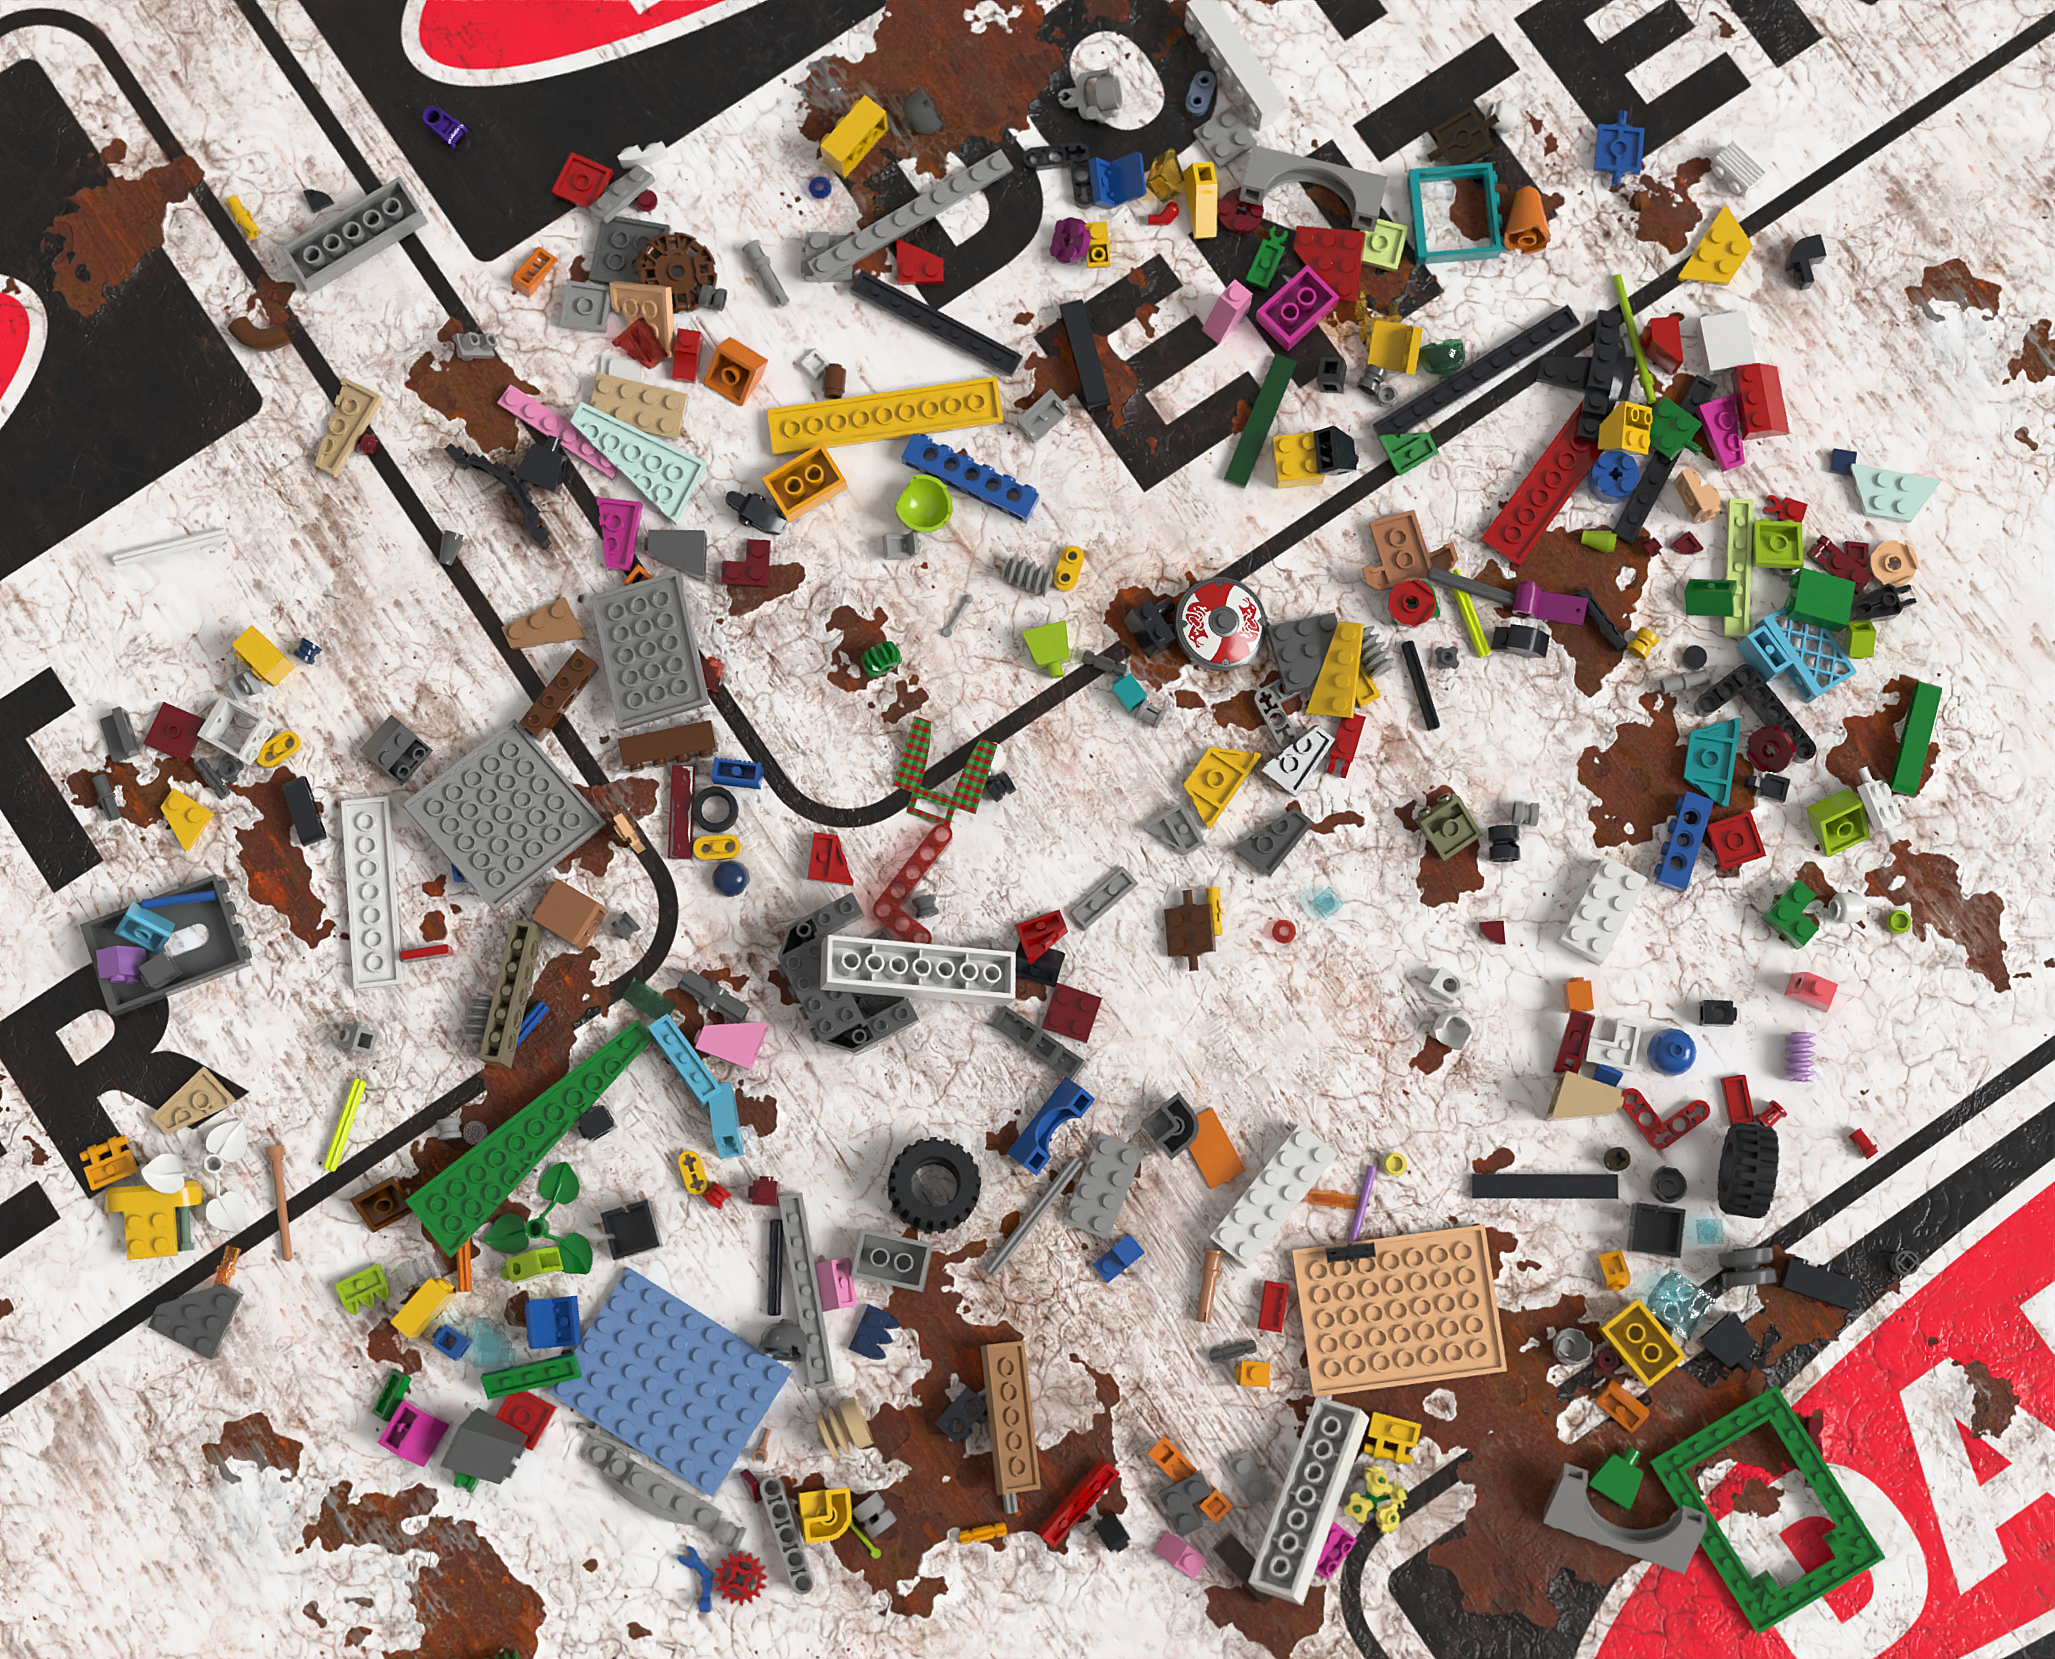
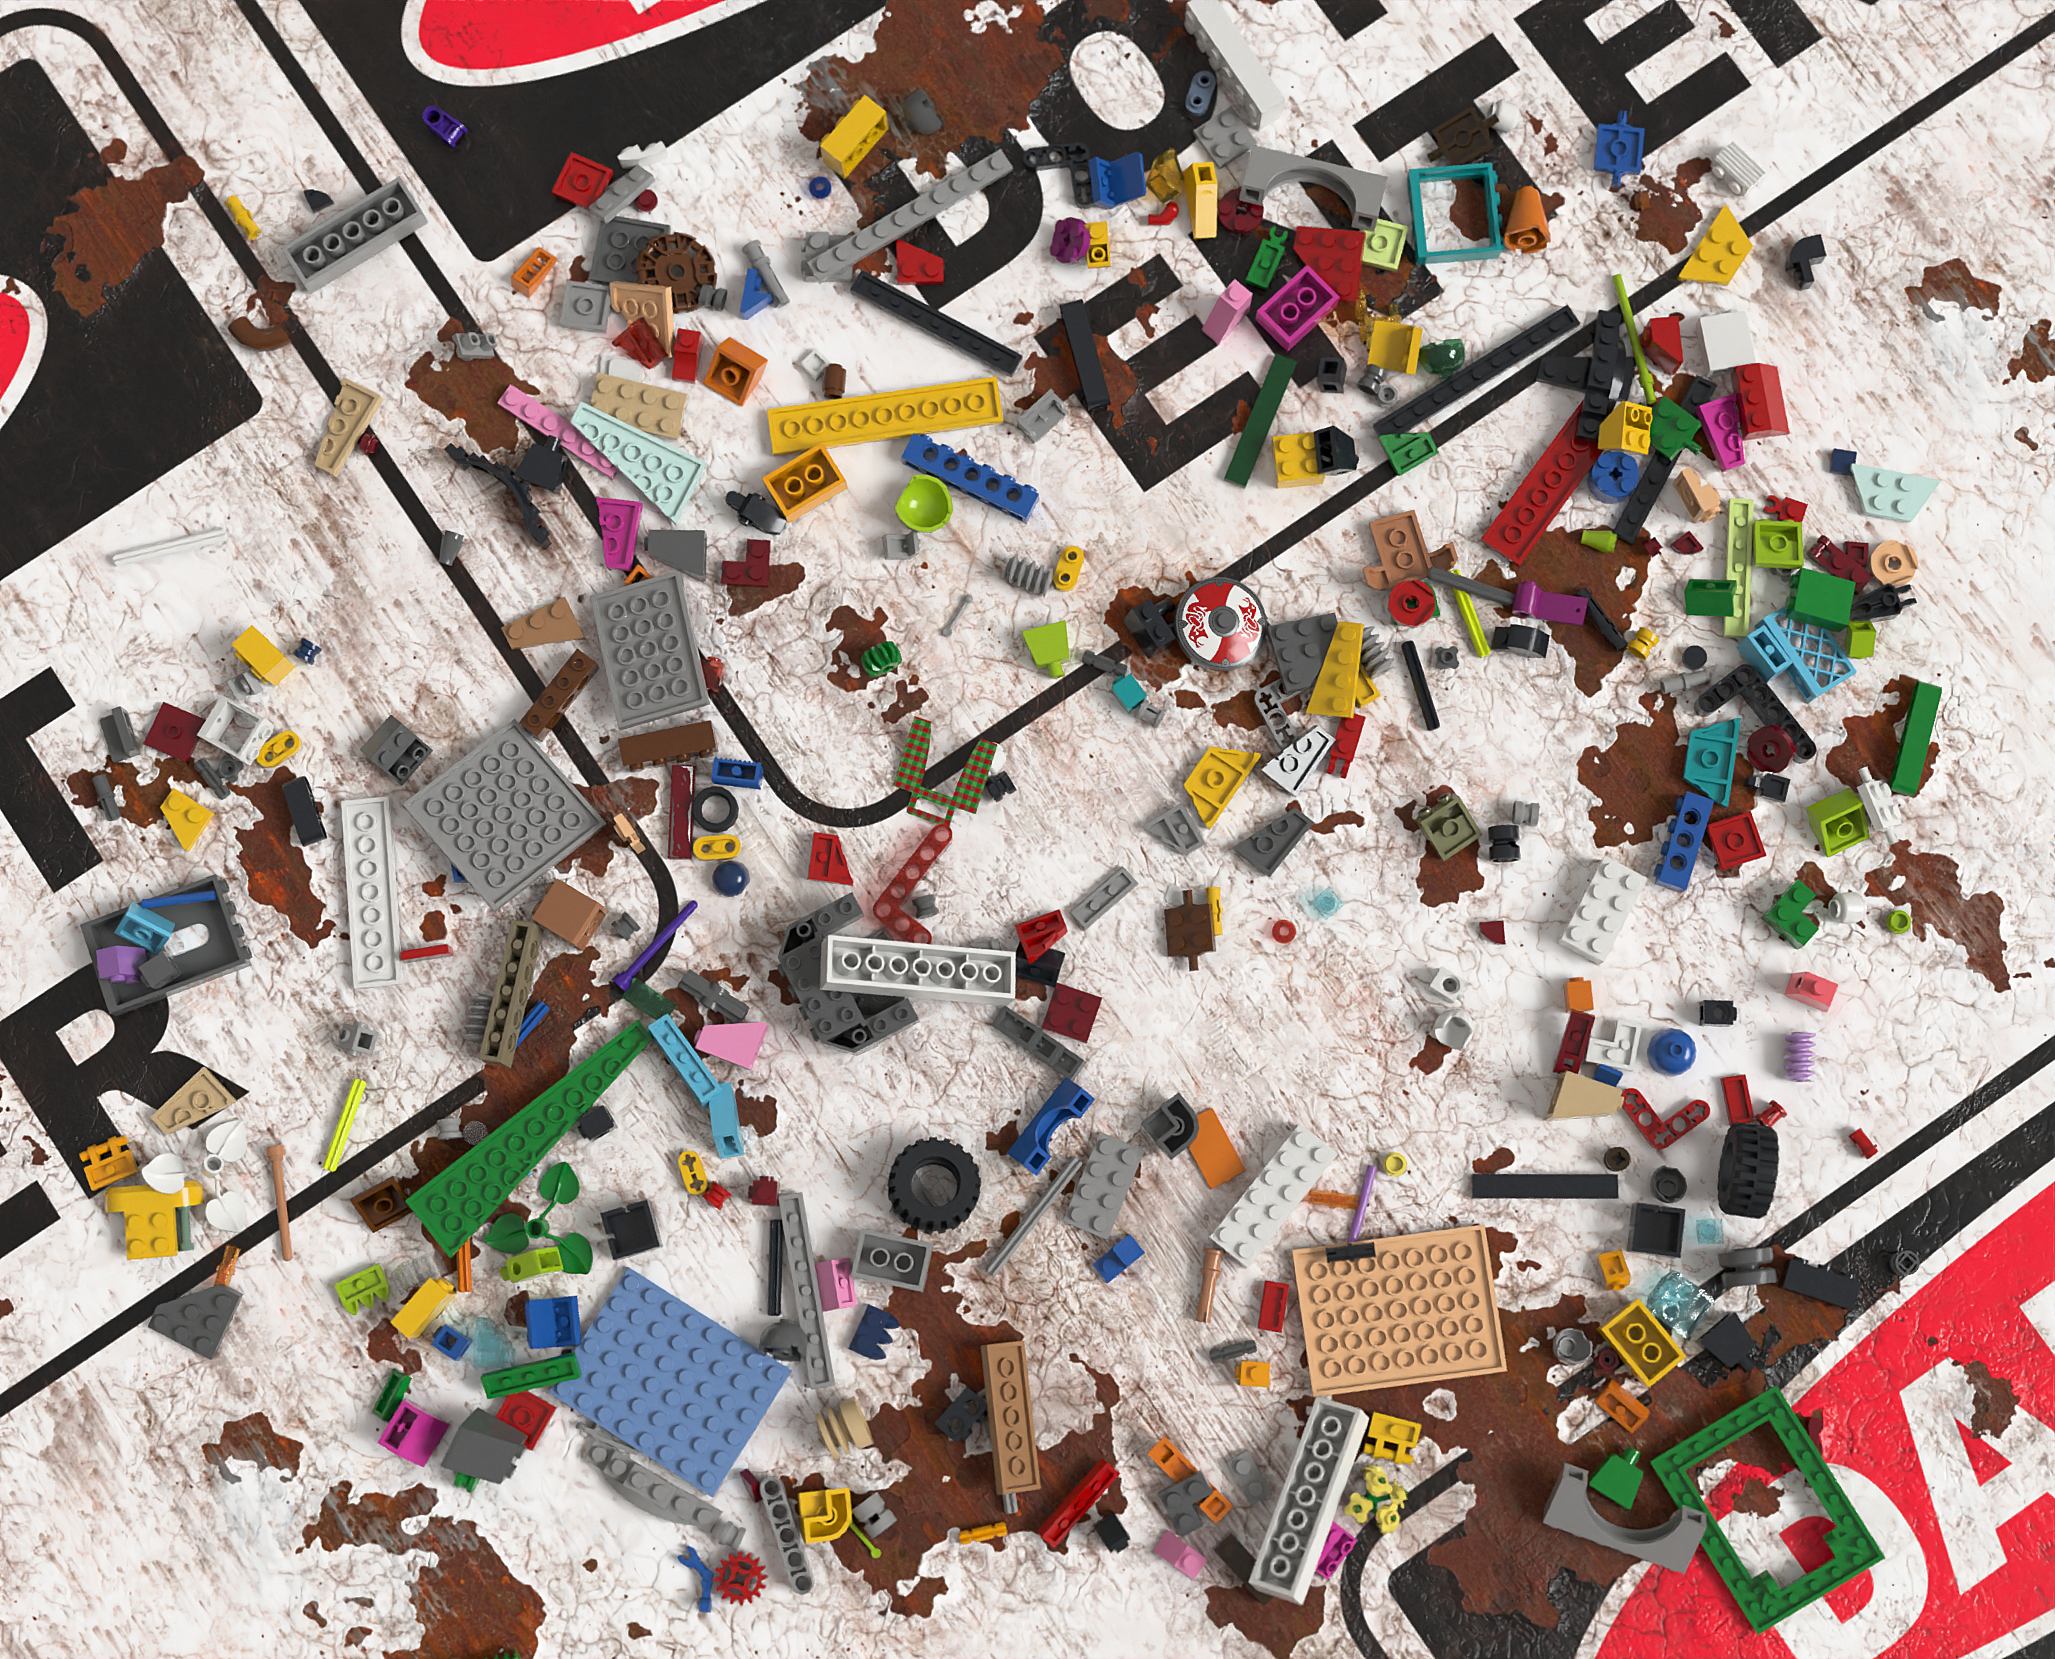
(624, 978): none -> dark purple piece
(753, 300): none -> blue slope
(762, 1448): nougat hand -> none
(1107, 92): light grey piece -> none

